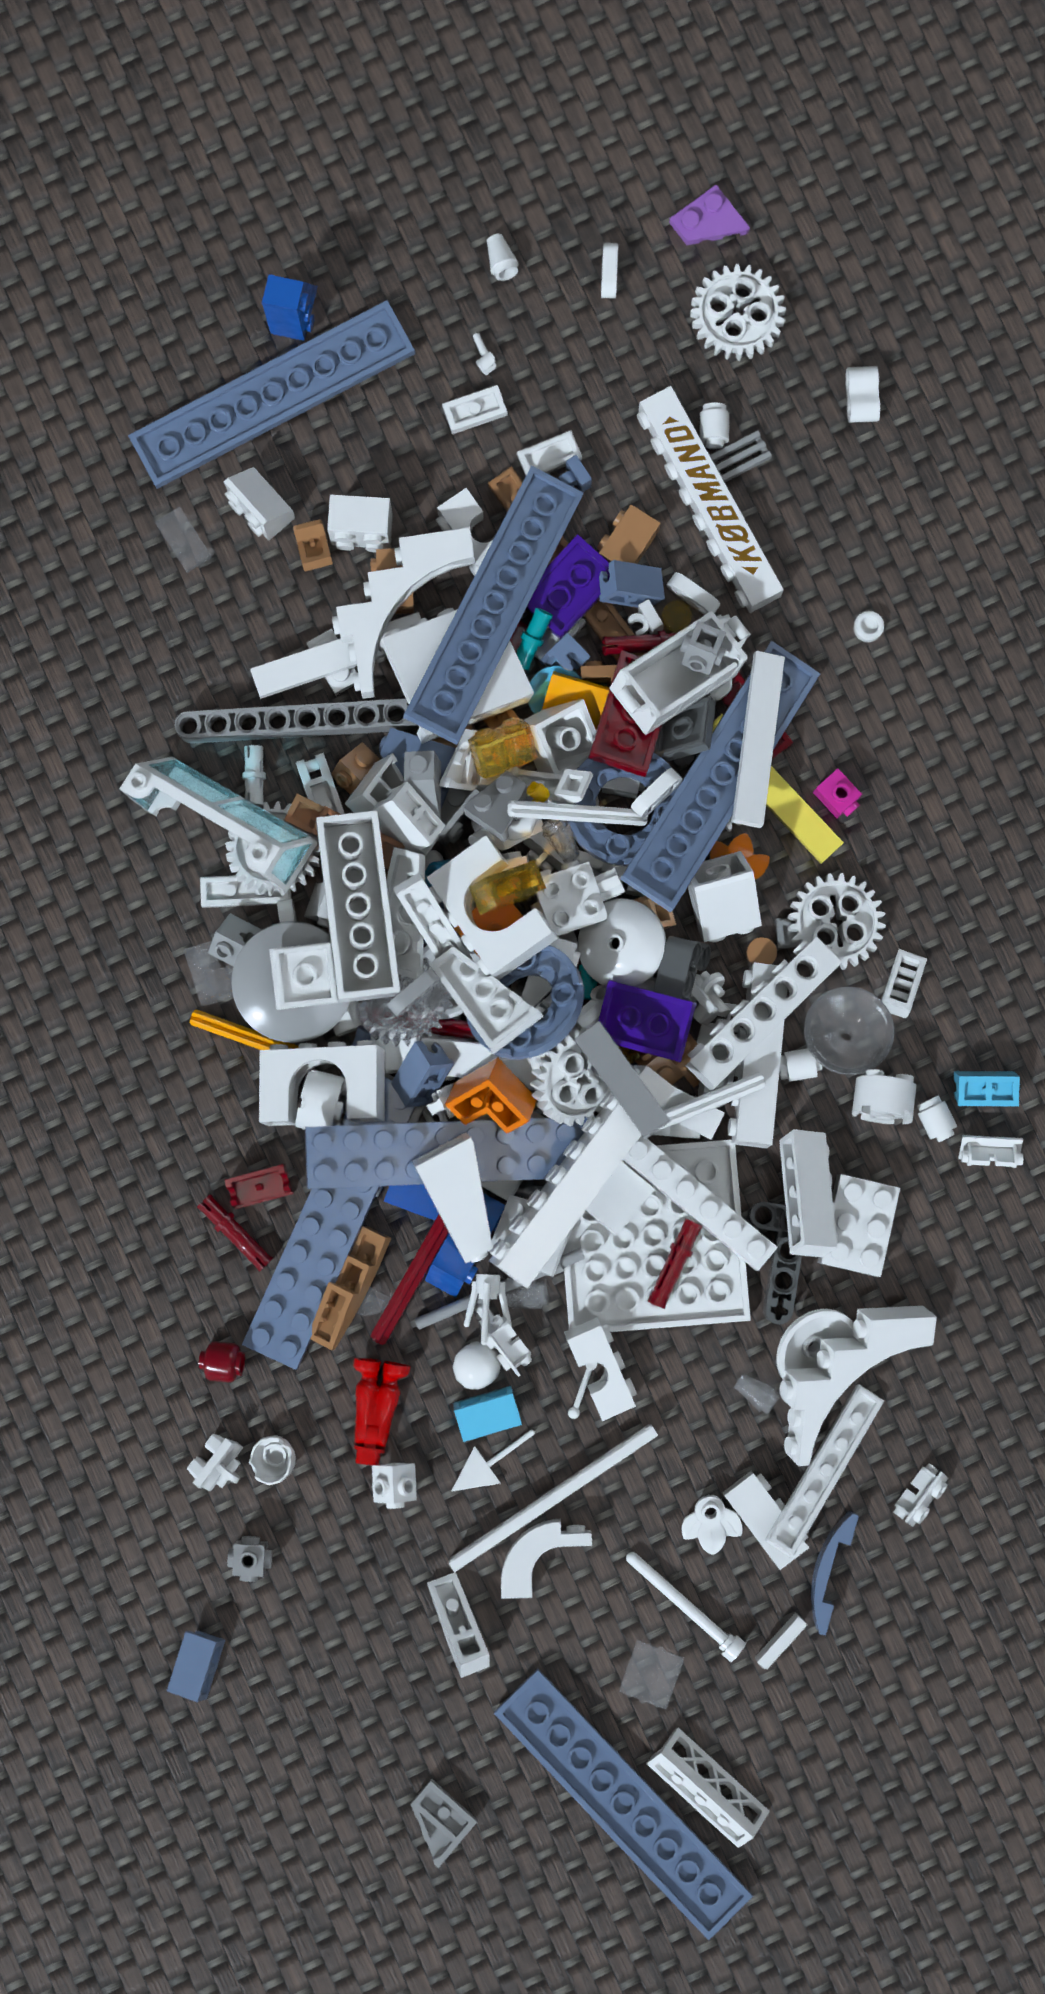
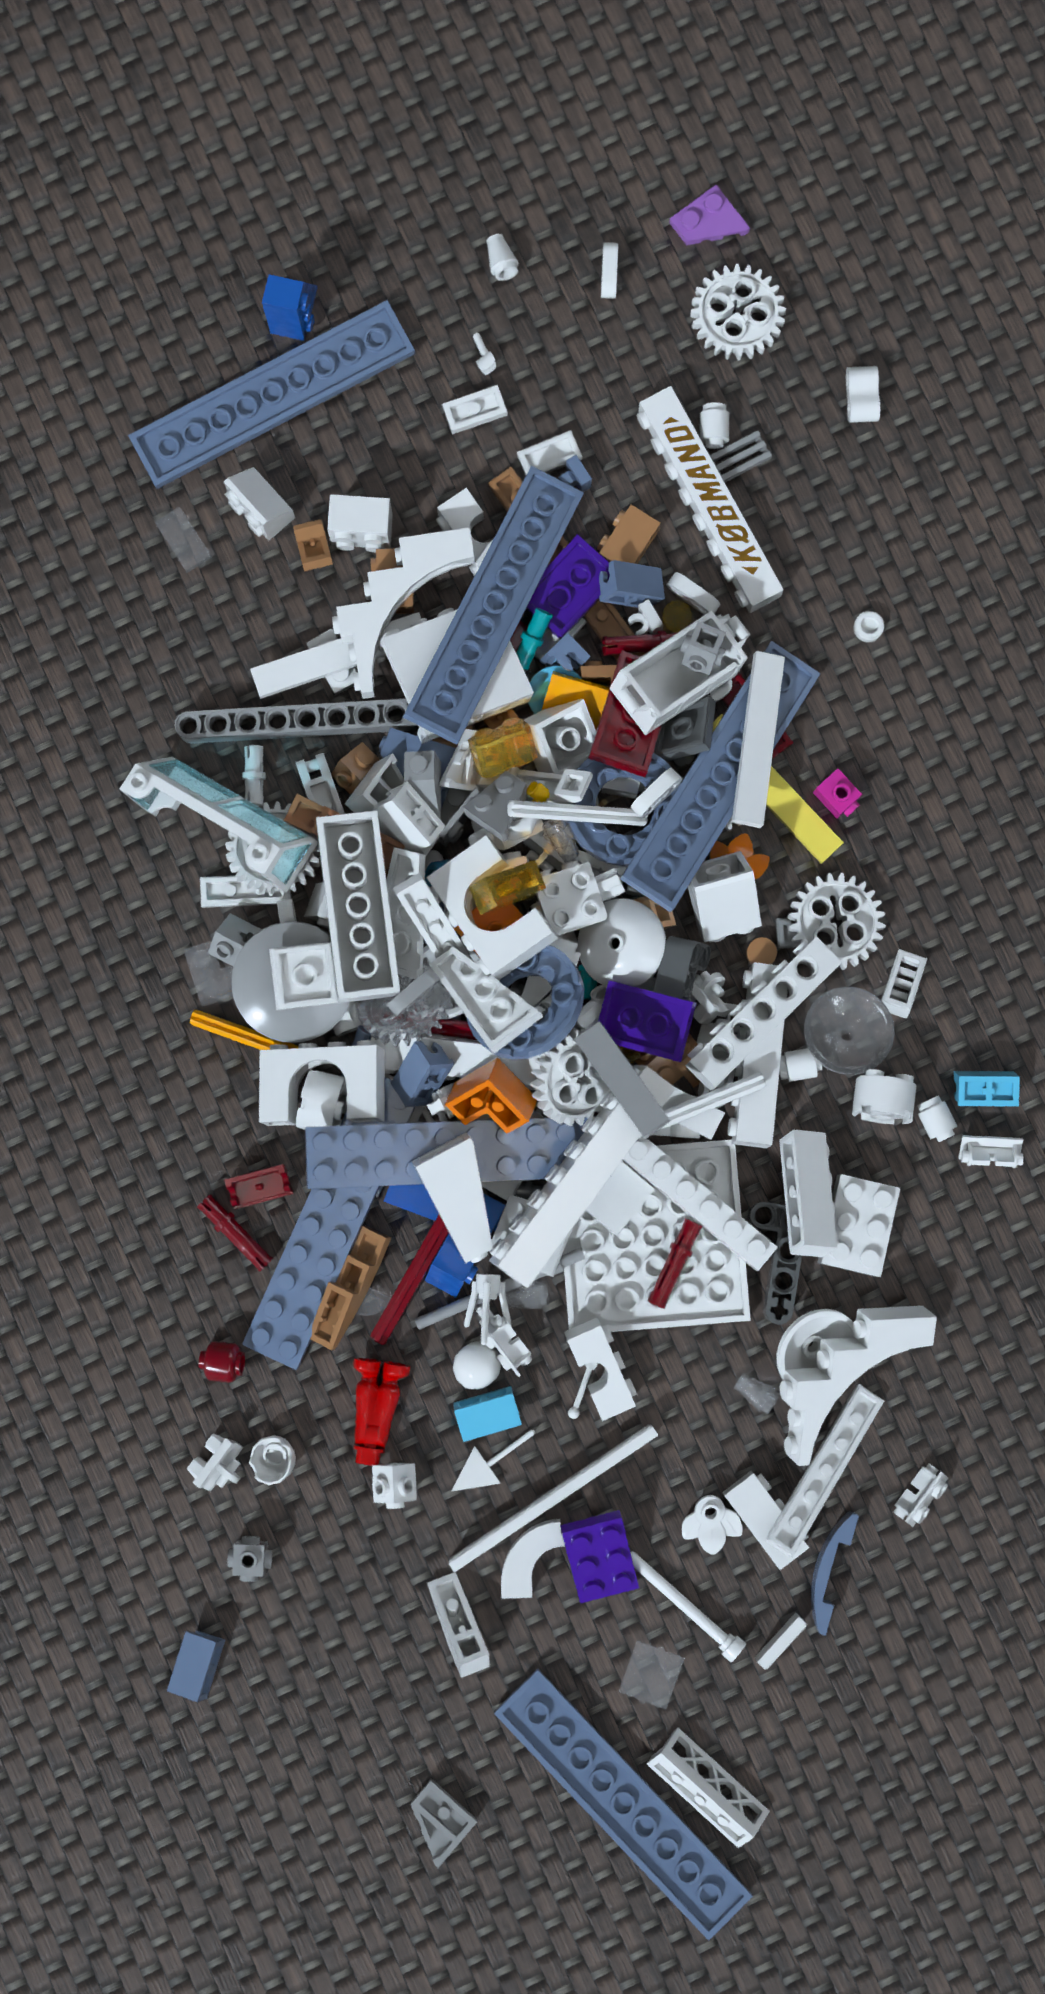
(599, 1556): none -> dark purple plate

